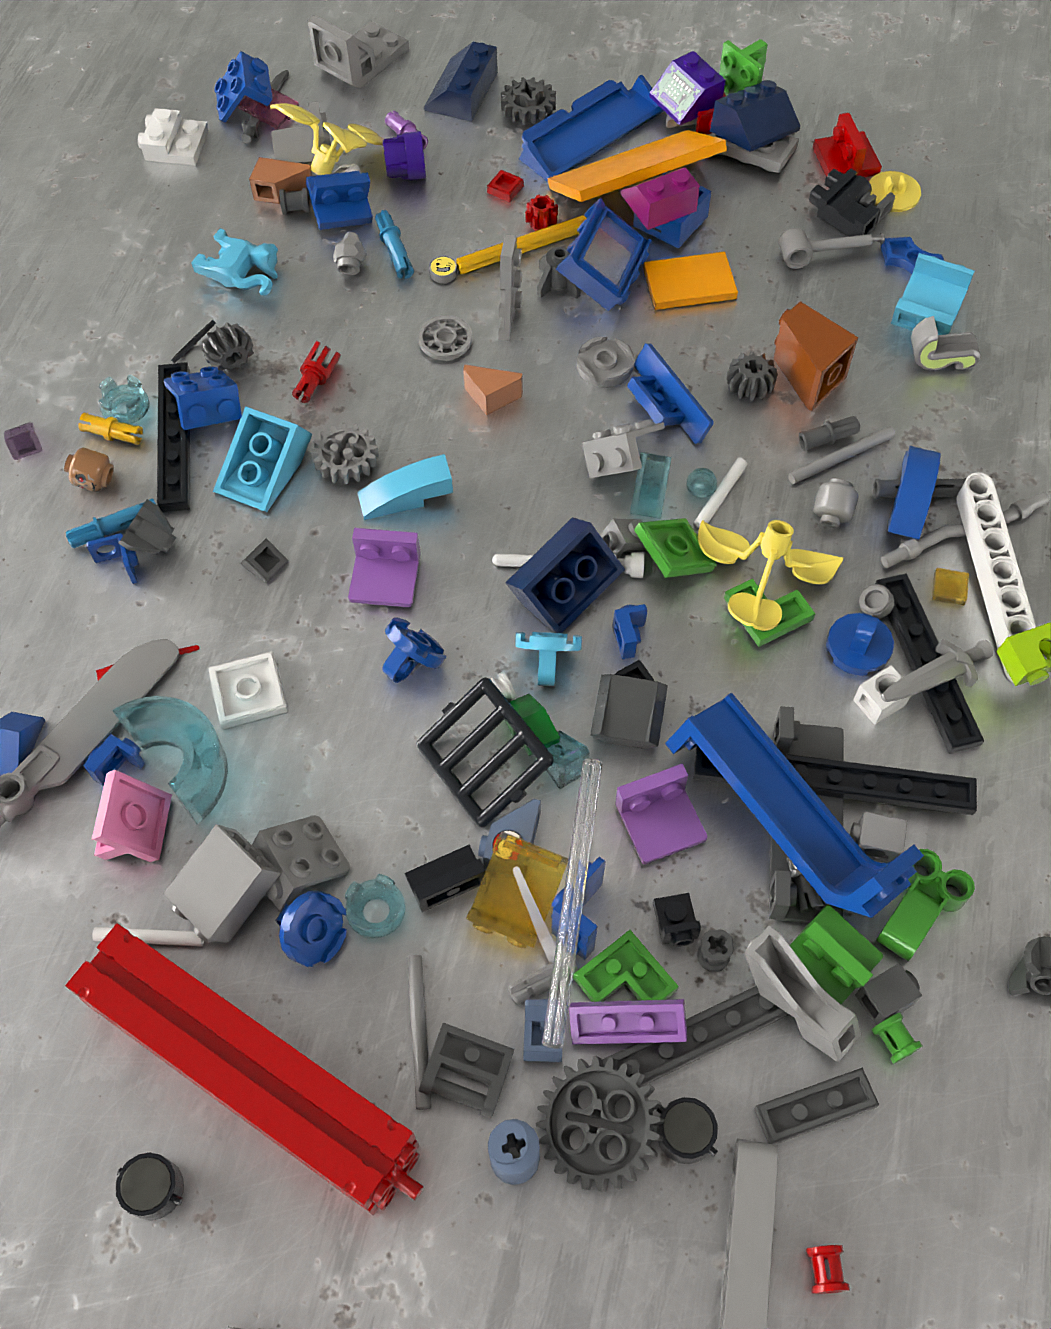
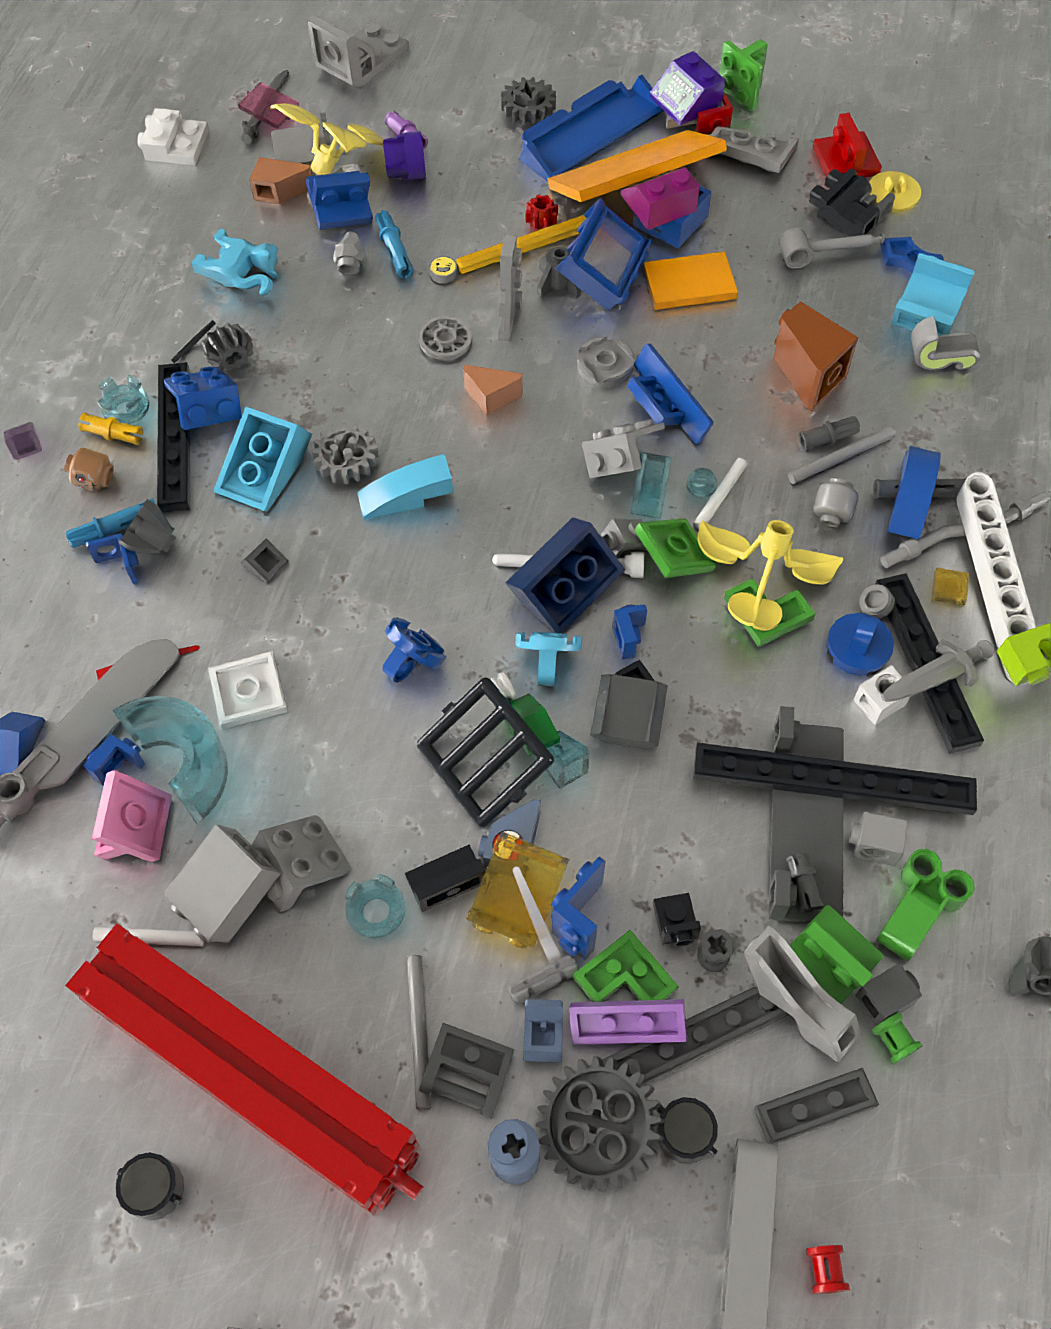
(243, 78): blue bracket -> none
(294, 200): dark grey bush -> none
(312, 928): blue tile -> none
(314, 372): red arm -> none
(384, 567): medium lavender bracket -> none
(464, 82): dark blue slope -> none
(505, 185): red tile -> none
(572, 906): clear axle -> none
(660, 814): medium lavender bracket -> none
(751, 376): dark grey gear -> none
(755, 116): dark blue slope -> none
(793, 811): blue panel -> none

